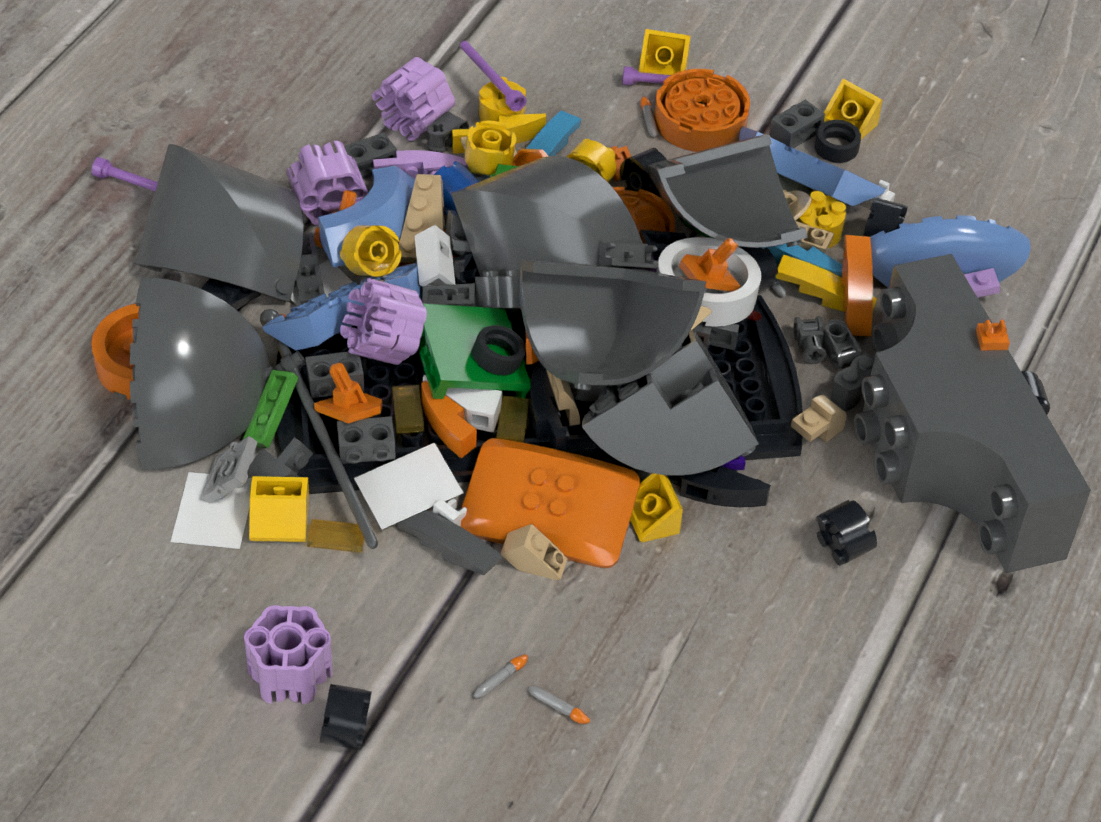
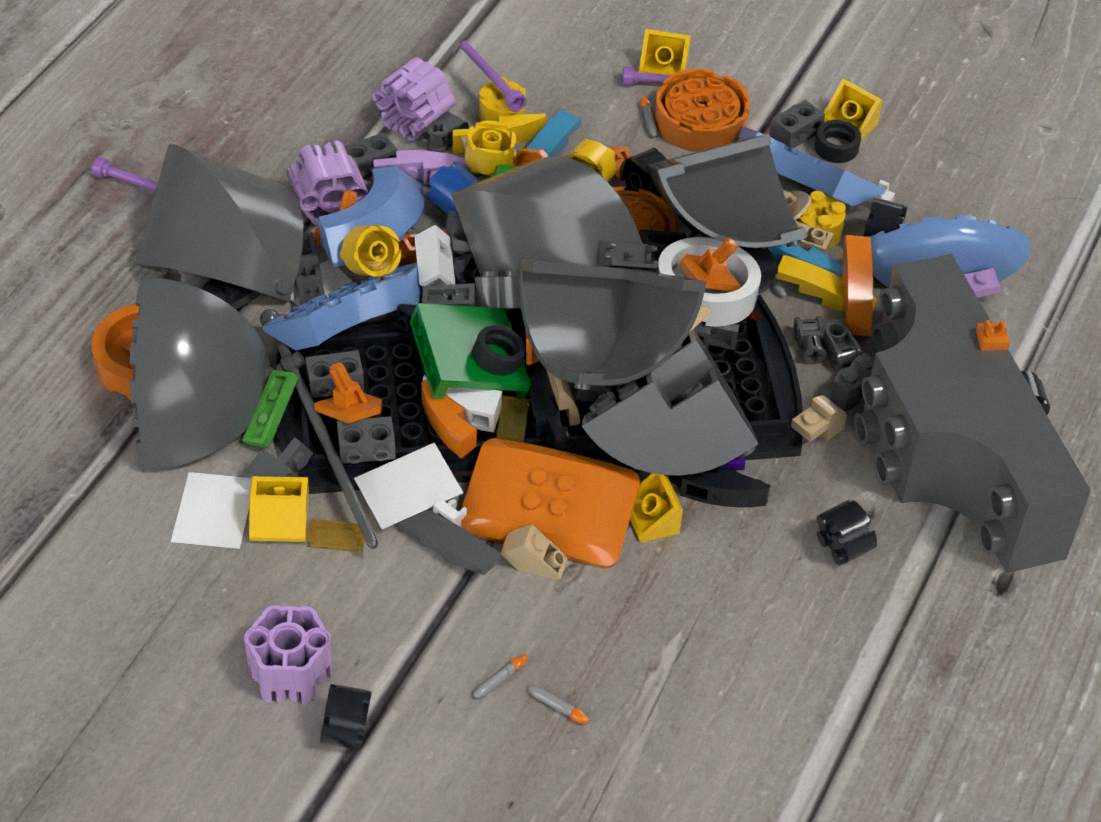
(230, 469): light grey plate -> none
(389, 322): lavender piece -> none
(407, 409): clear yellow tile -> none
(423, 212): tan wing -> none

